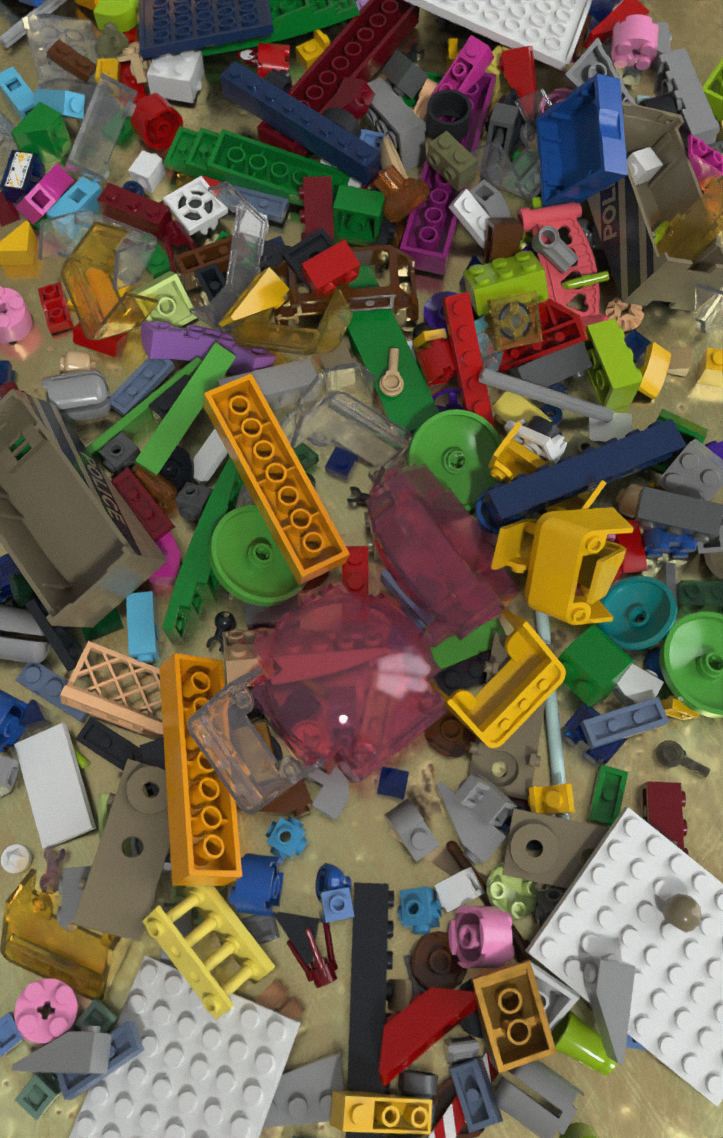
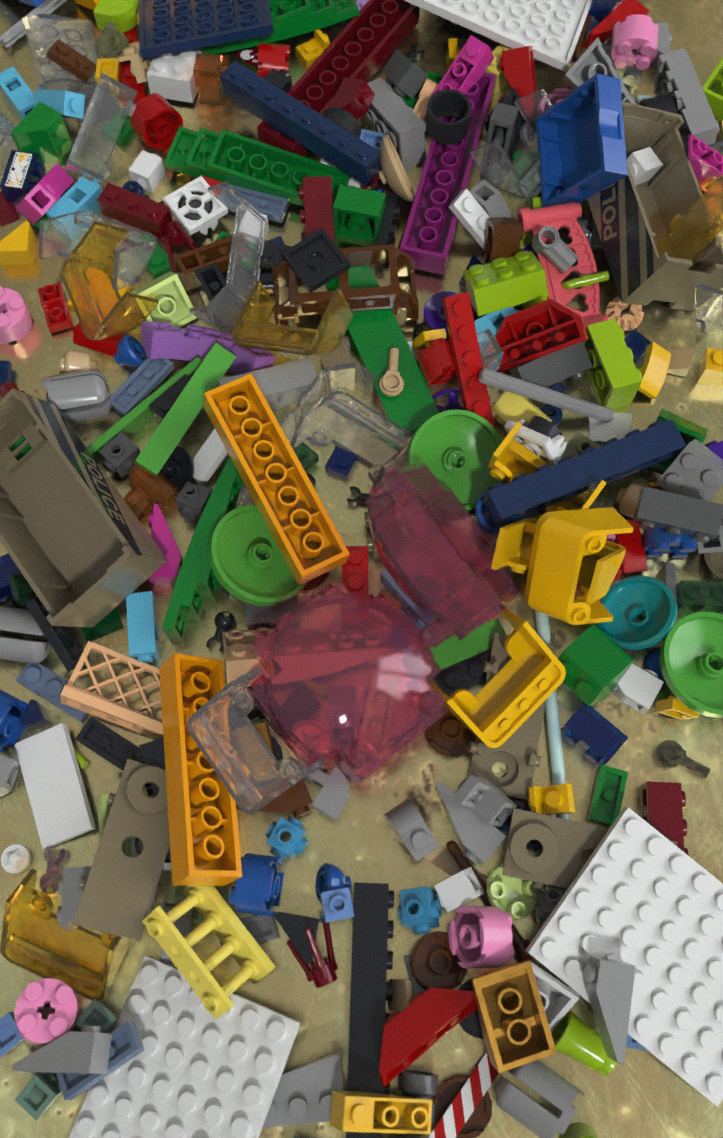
(130, 352): none -> blue brick
(142, 505): dark red plate -> none
(207, 78): none -> clear orange brick
(261, 295): yellow slope -> none
(276, 999): medium nougat wheel -> none
(331, 269): red brick -> none
(392, 783): clear blue plate -> none
(401, 194): clear orange piece -> none
(452, 161): olive brick -> none
(461, 1049): light grey slope -> none
(476, 1094): sand blue slope -> none
(512, 322): clear yellow piece -> none
(624, 723): sand blue plate -> none
(660, 231): lime piece -> none
(682, 912): dark tan piece -> none

